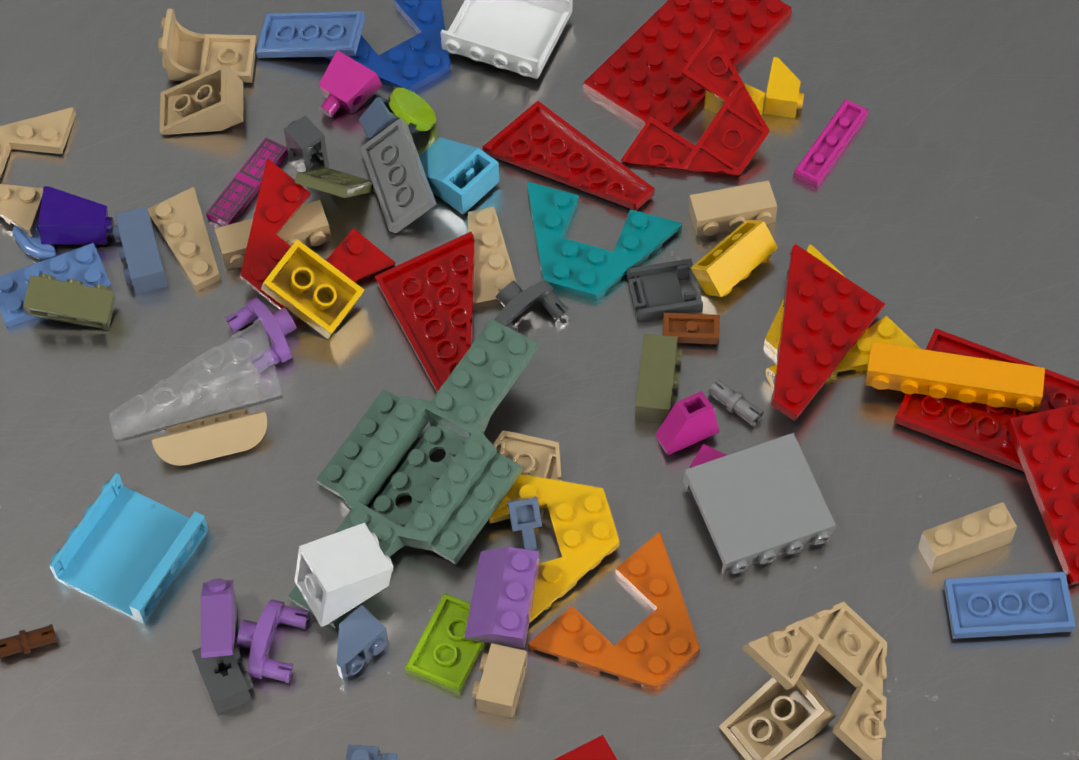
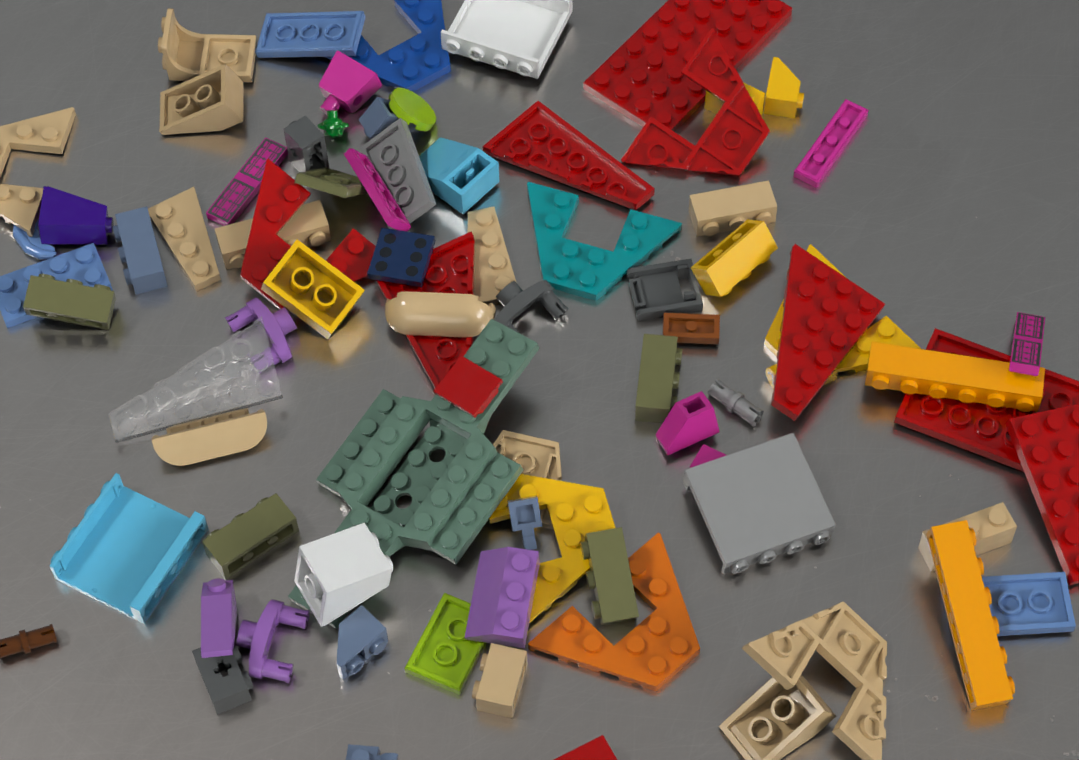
(250, 535): none -> olive brick
(333, 125): none -> green plant
(377, 190): none -> dark pink tile
(401, 257): none -> dark blue tile
(438, 314): none -> tan brick
(468, 387): none -> red piece
(609, 576): none -> olive brick
(970, 616): none -> light orange brick
(1027, 344): none -> dark pink tile

